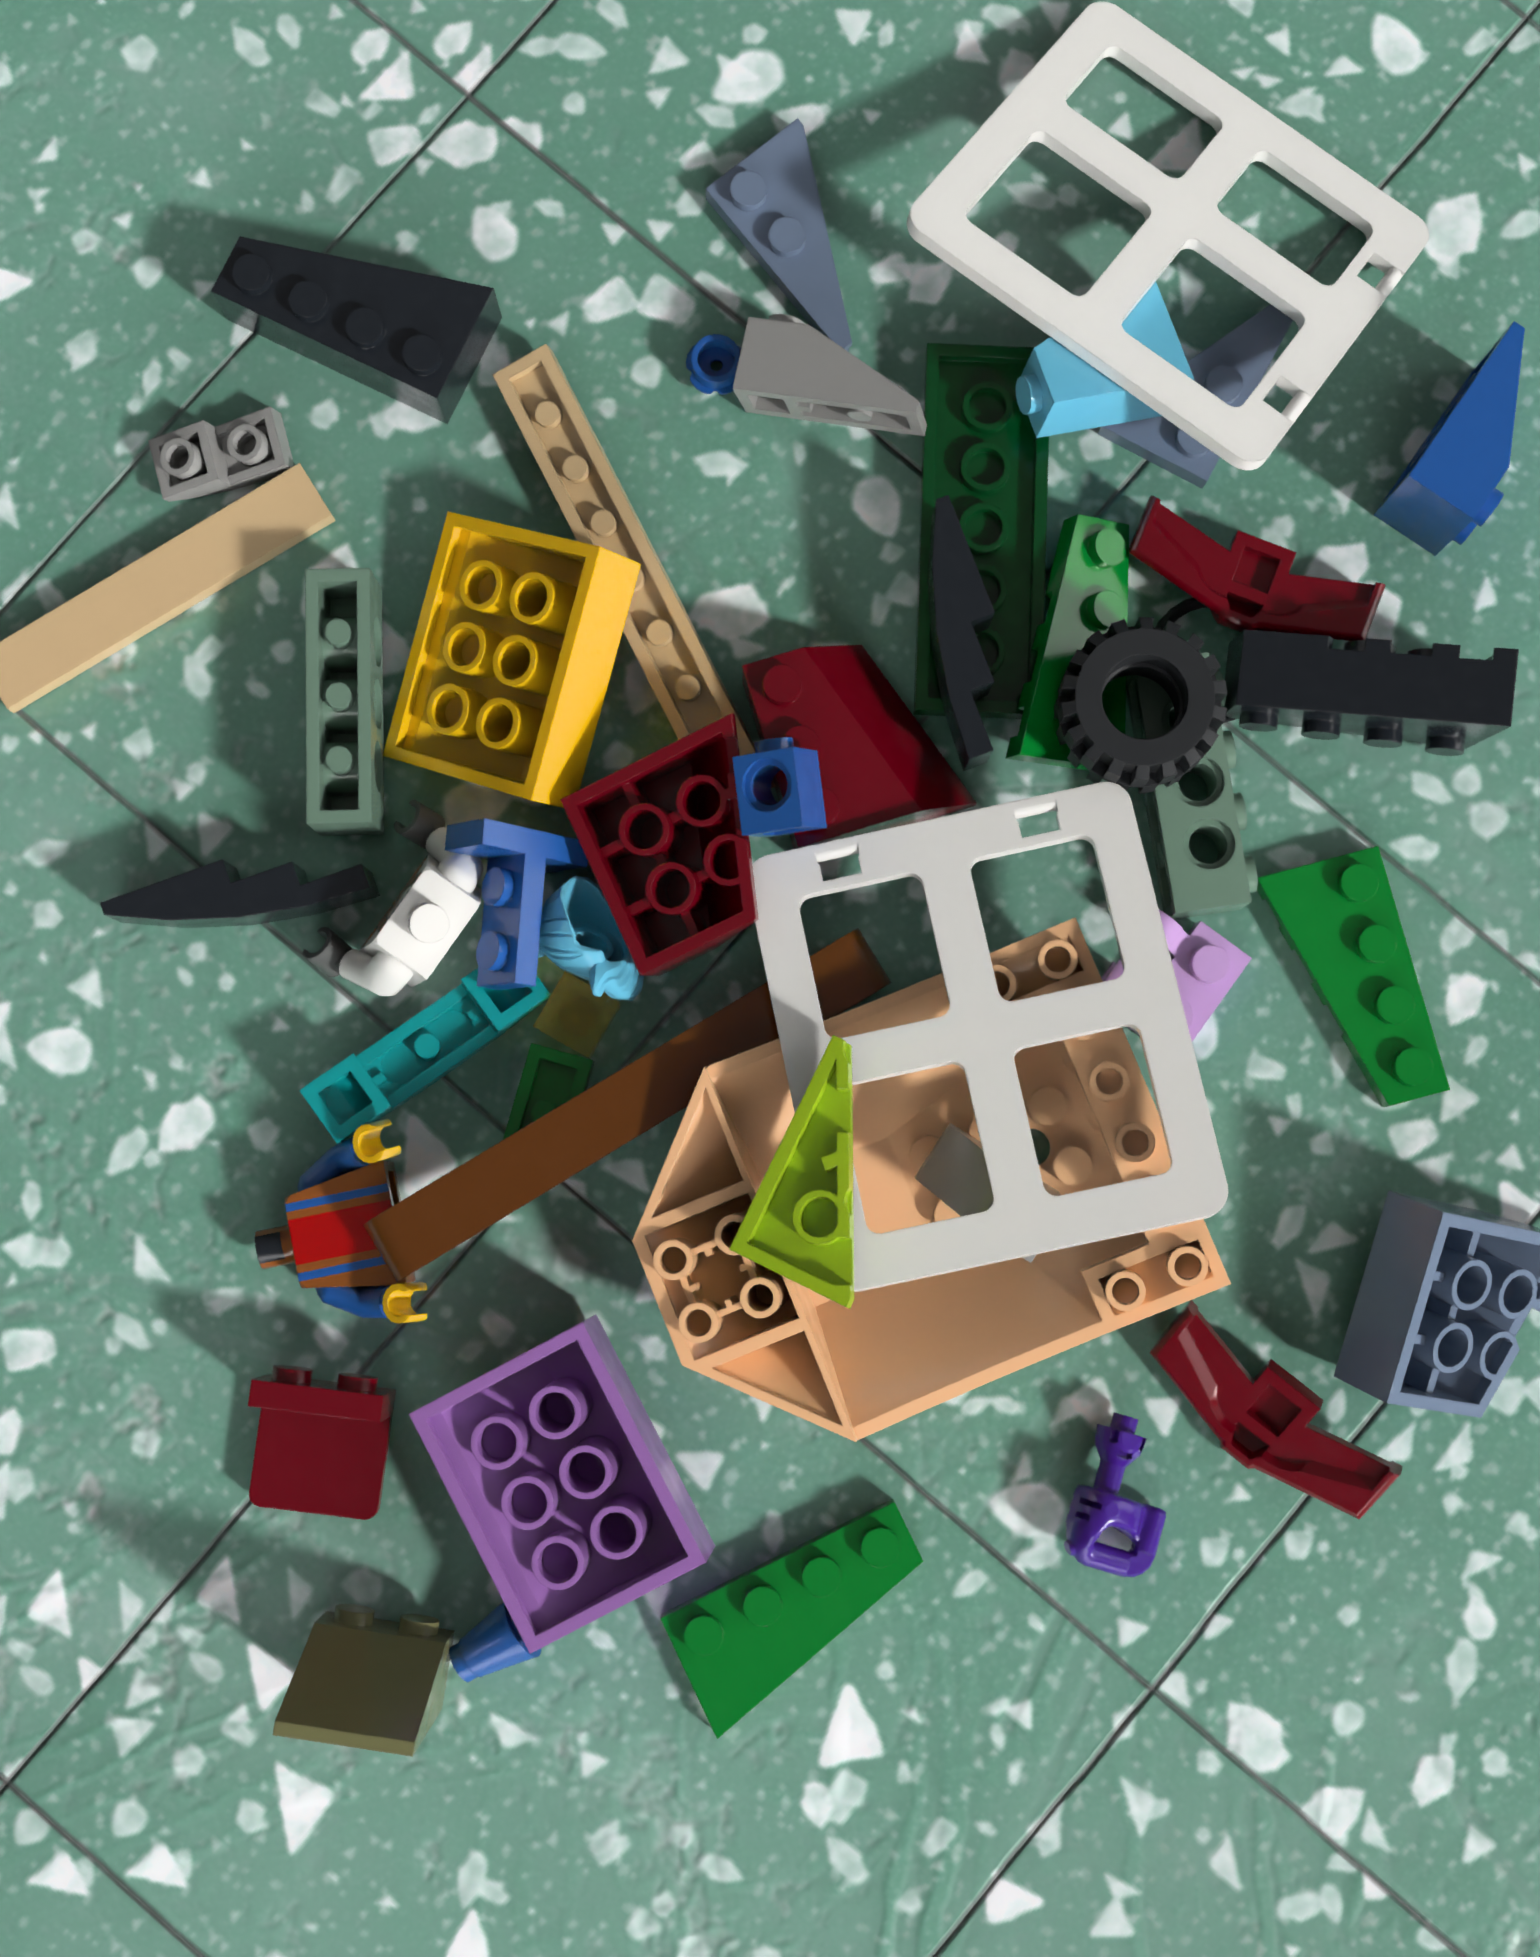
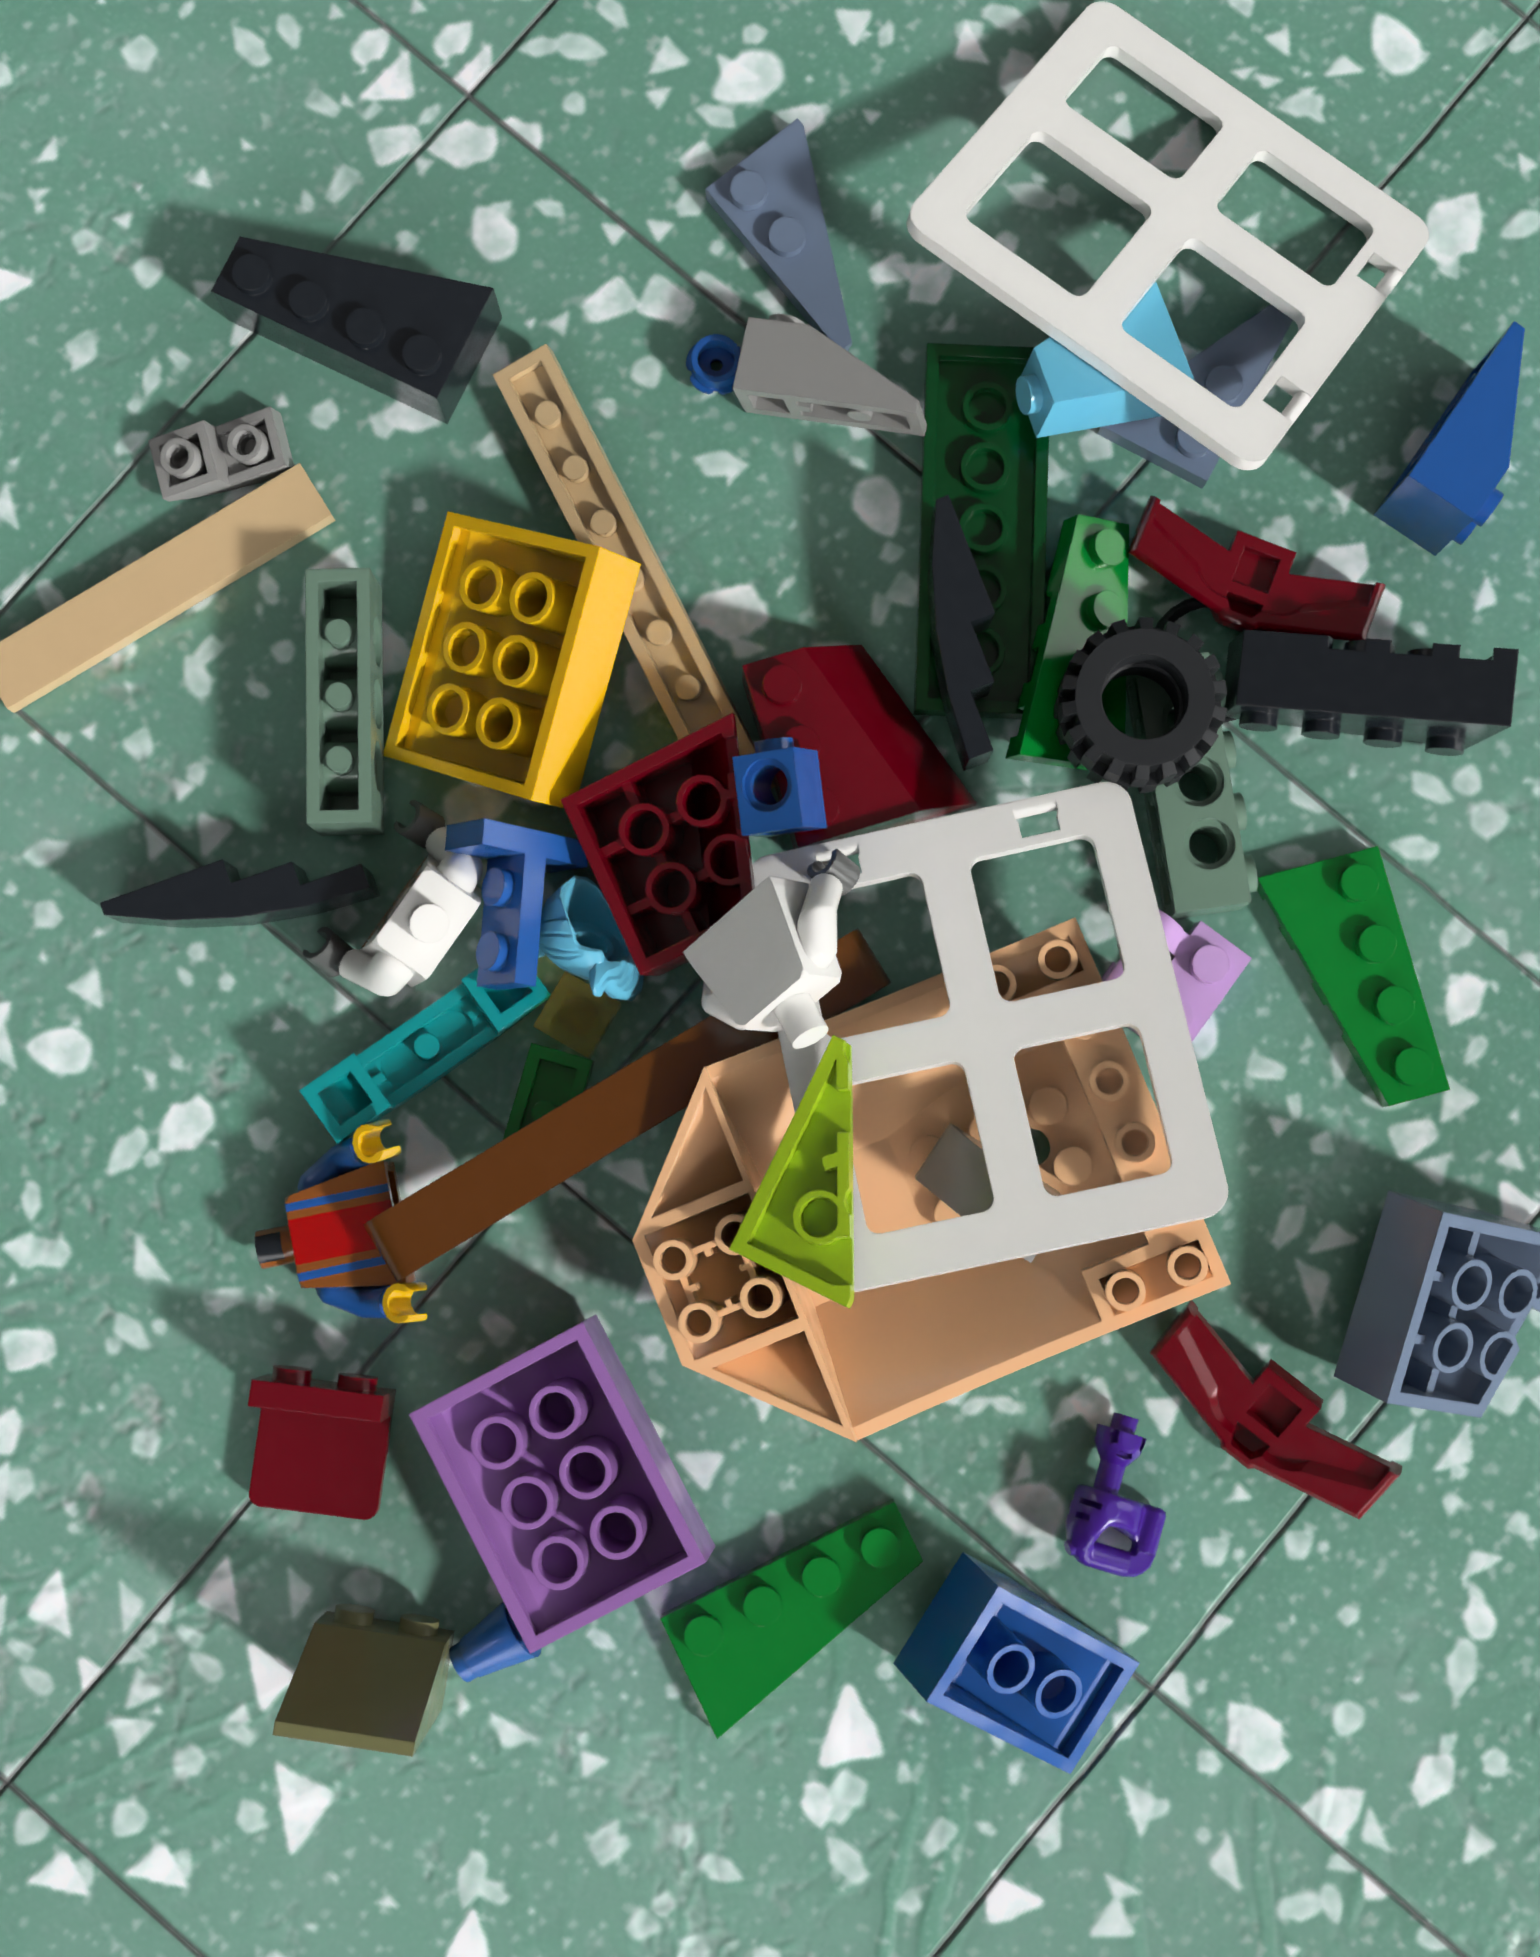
(776, 953): none -> white torso
(1014, 1664): none -> blue slope

